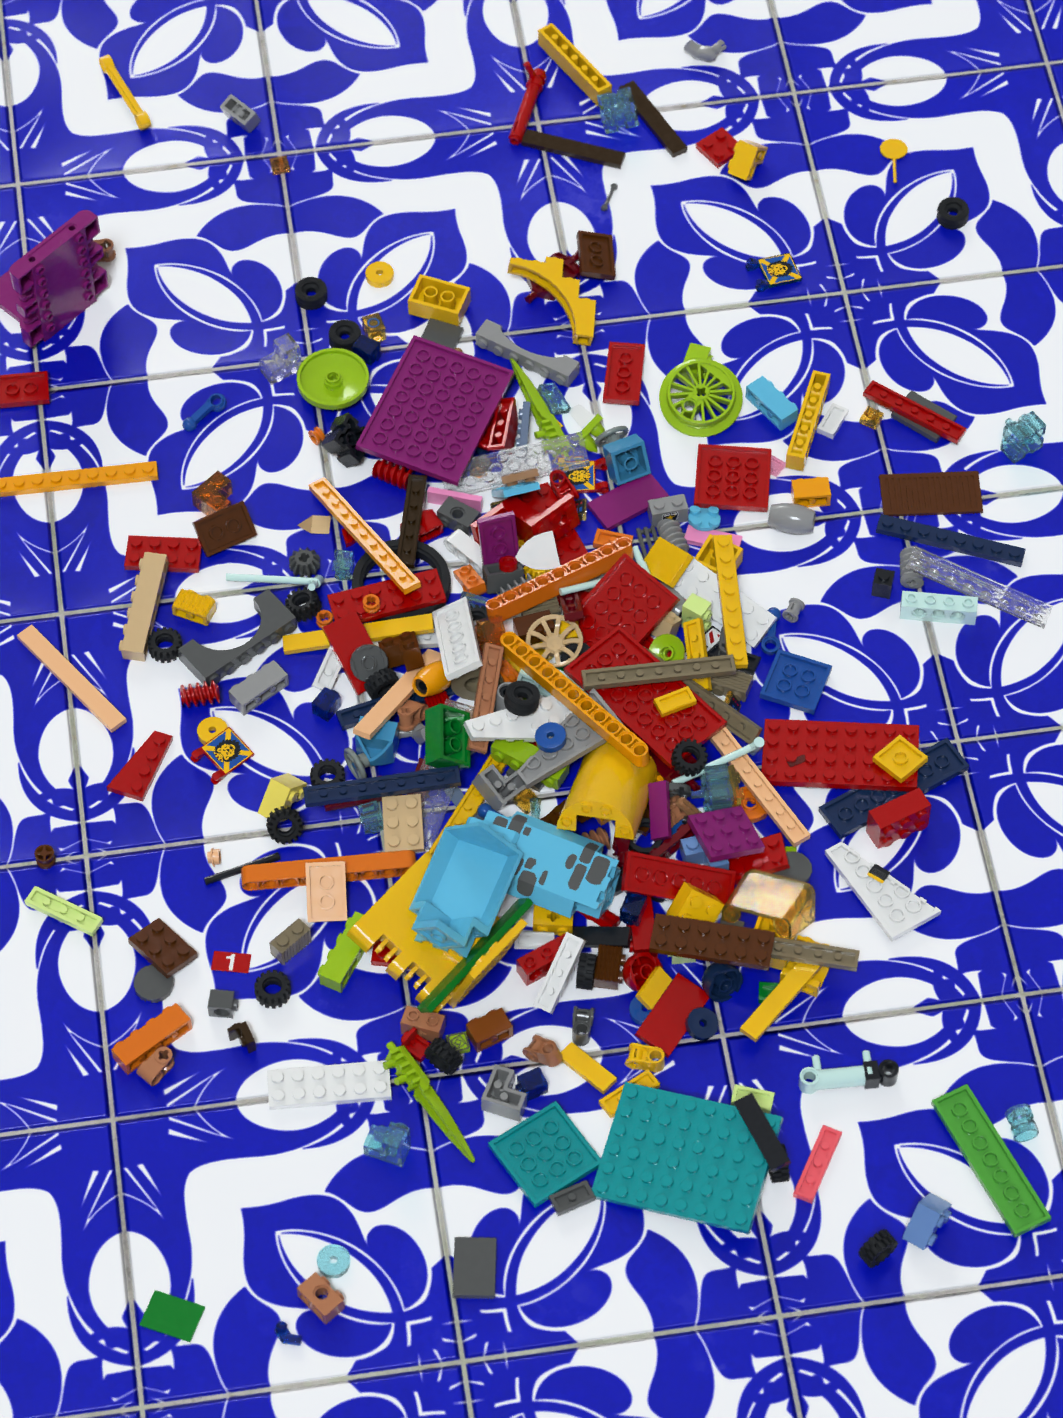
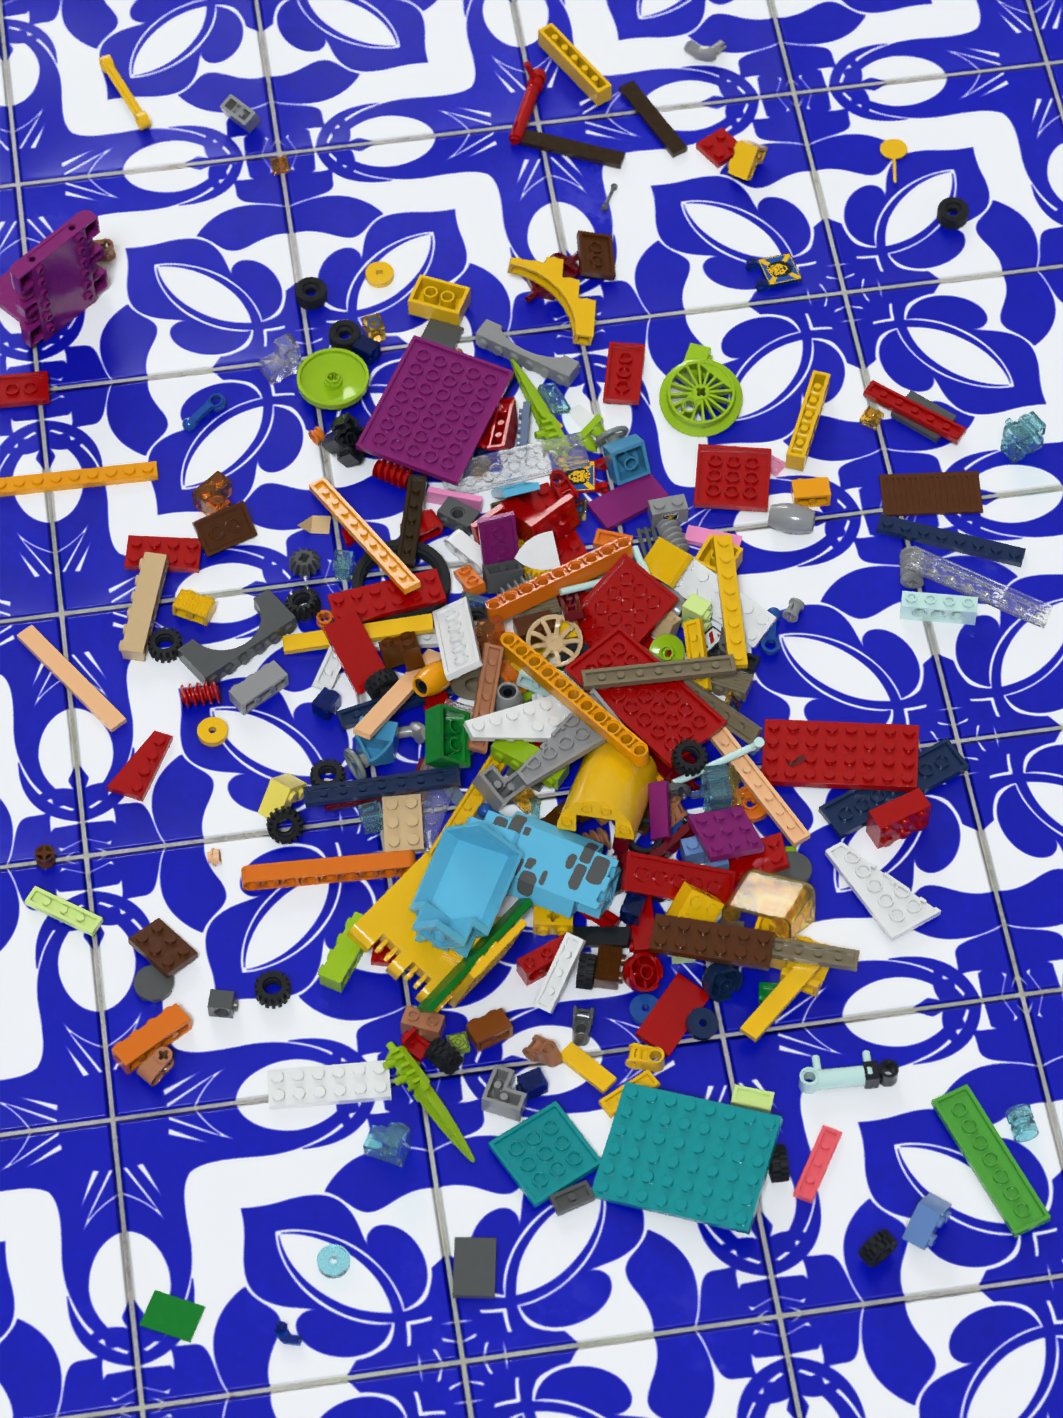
(225, 752): flag -> none
(231, 962): red sticker -> none
(237, 870): black bar -> none
(242, 1031): dark brown bracket -> none
(290, 941): dark tan brick -> none
(312, 583): light aqua bar -> none
(325, 1308): nougat brick -> none
(326, 891): light nougat plate -> none
(367, 660): dark grey tile -> none
(371, 598): orange bush -> none
(411, 715): nougat piece -> none
(508, 564): red tile -> none
(521, 689): black tyre -> none
(527, 475): medium nougat plate -> none
(533, 939): white tile -> none
(550, 744): blue piece -> none
(618, 110): clear light blue brick -> none
(653, 988): yellow tile -> none
(675, 701): yellow tile -> none
(687, 806): medium nougat axle -> none
(704, 518): medium azure piece -> none
(762, 1132): black tile -> none
(771, 403): medium azure brick -> none
(795, 681): blue plate -> none
(832, 420): white tile -> none
(878, 873): black sticker -> none
(883, 583): black brick -> none
(900, 759): yellow tile -> none

